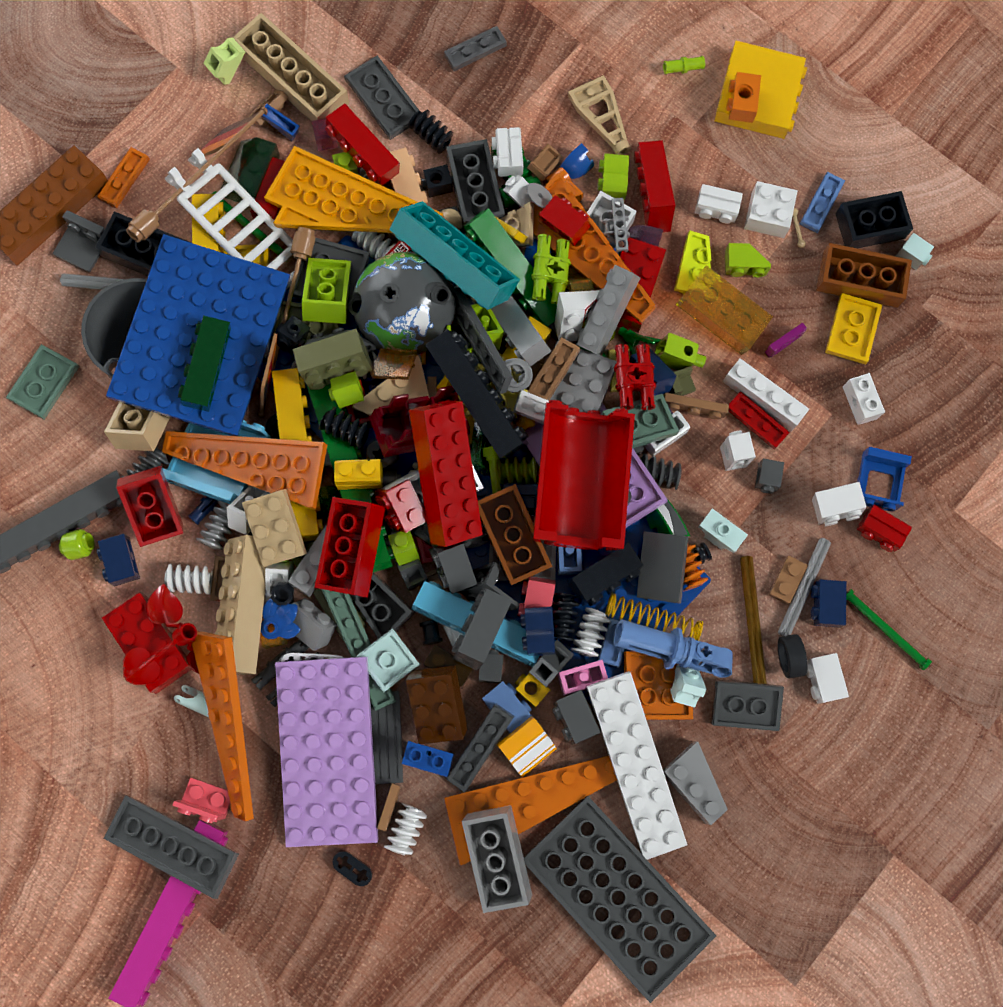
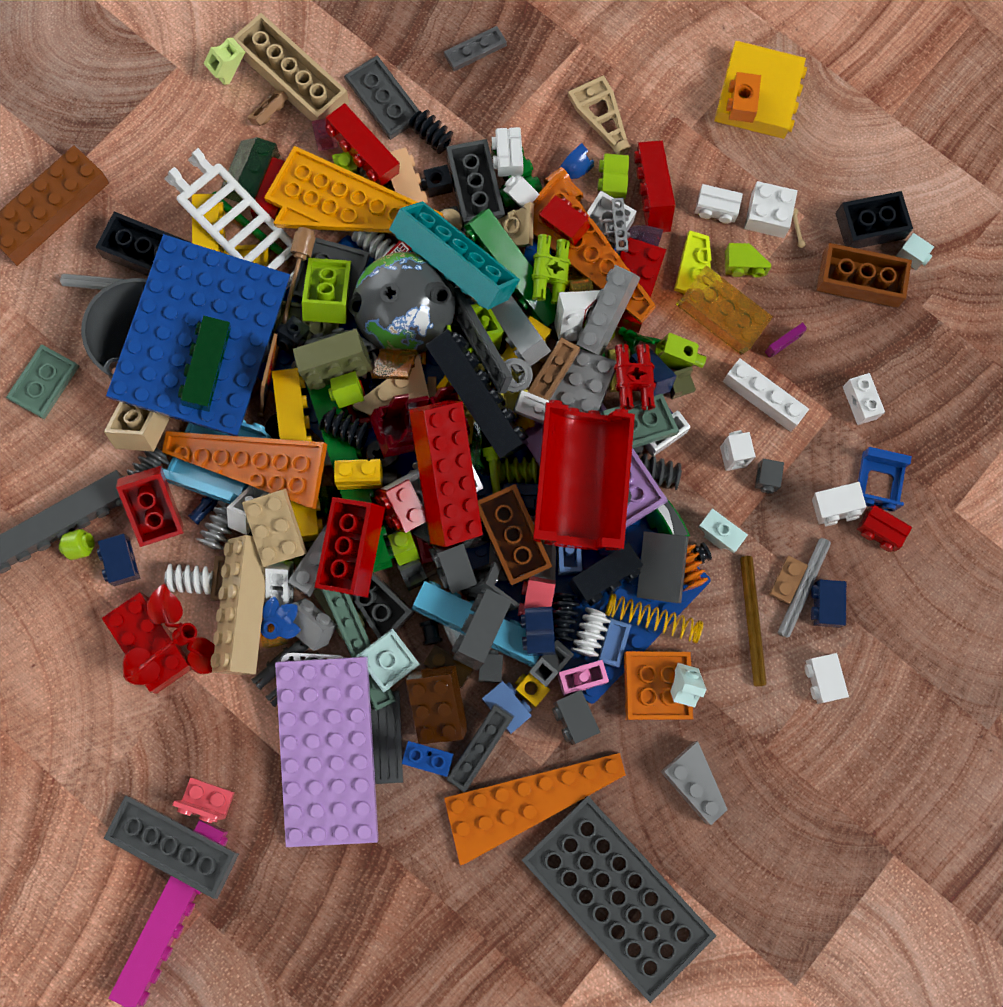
(79, 242): dark grey bracket -> none
(123, 177): orange tile -> none
(147, 221): medium nougat flag -> none
(196, 704): light aqua piece -> none
(220, 687): orange wing -> none
(281, 123): blue piece -> none
(282, 593): black tile -> none
(349, 873): black beam -> none
(389, 807): medium nougat tile -> none
(406, 830): white piece -> none
(497, 859): light grey brick -> none
(512, 232): yellow tile -> none
(527, 746): light orange slope -> none
(539, 194): light grey piece -> none
(545, 162): medium nougat tile -> none
(636, 765): white plate -> none
(674, 648): medium blue piece -> none
(684, 65): lime pin -> none
(696, 406): medium nougat plate -> none
(747, 705): dark grey tile -> none
(757, 420): red plate -> none
(792, 656): black tyre -> none
(822, 202): medium blue tile -> none
(853, 328): yellow plate -> none
(891, 633): green bar -> none

